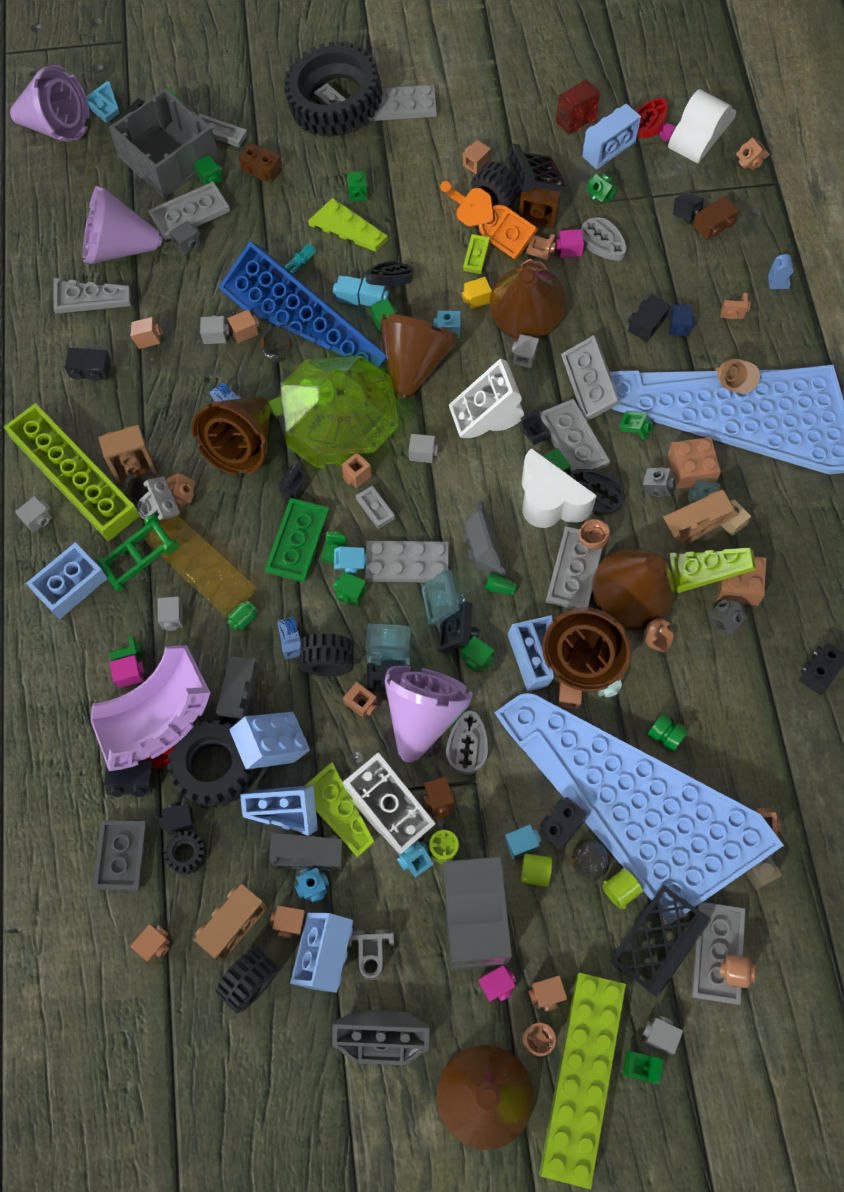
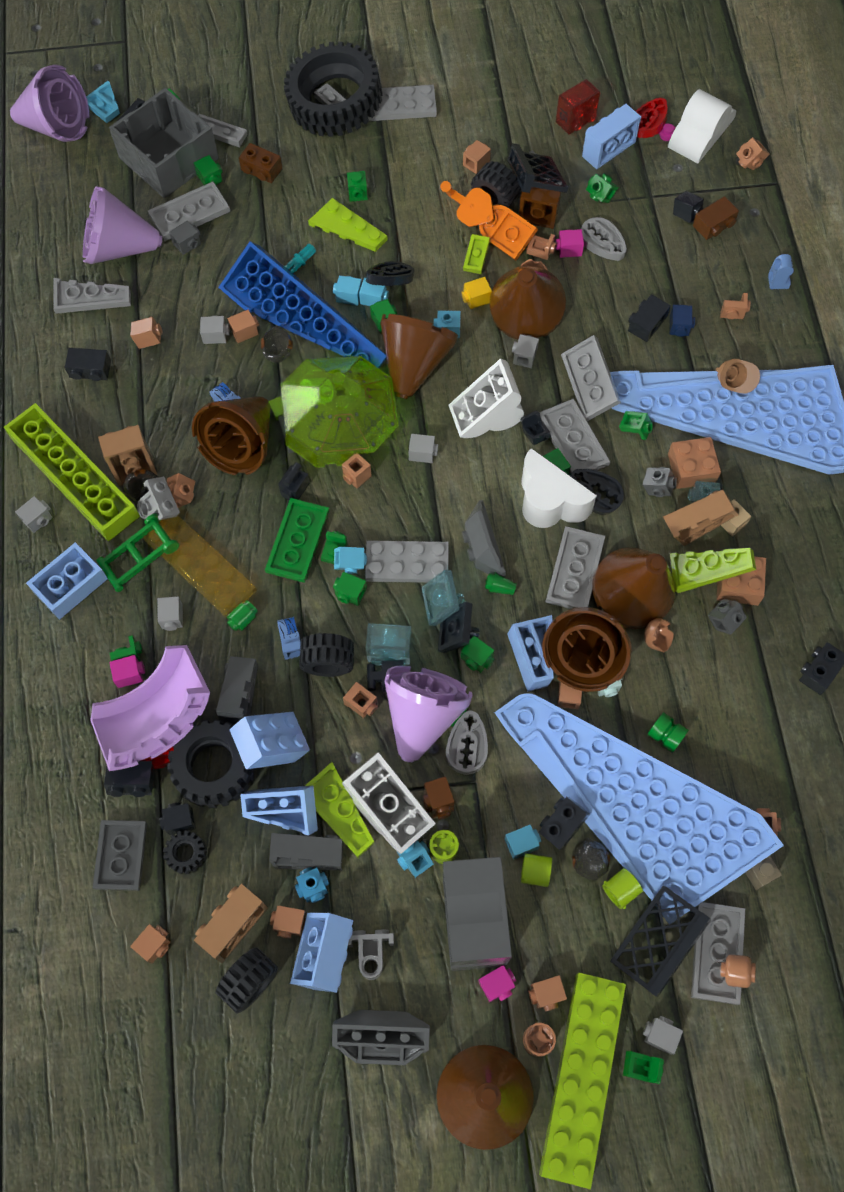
(375, 507): light grey plate -> none
(594, 534): nougat hair -> none

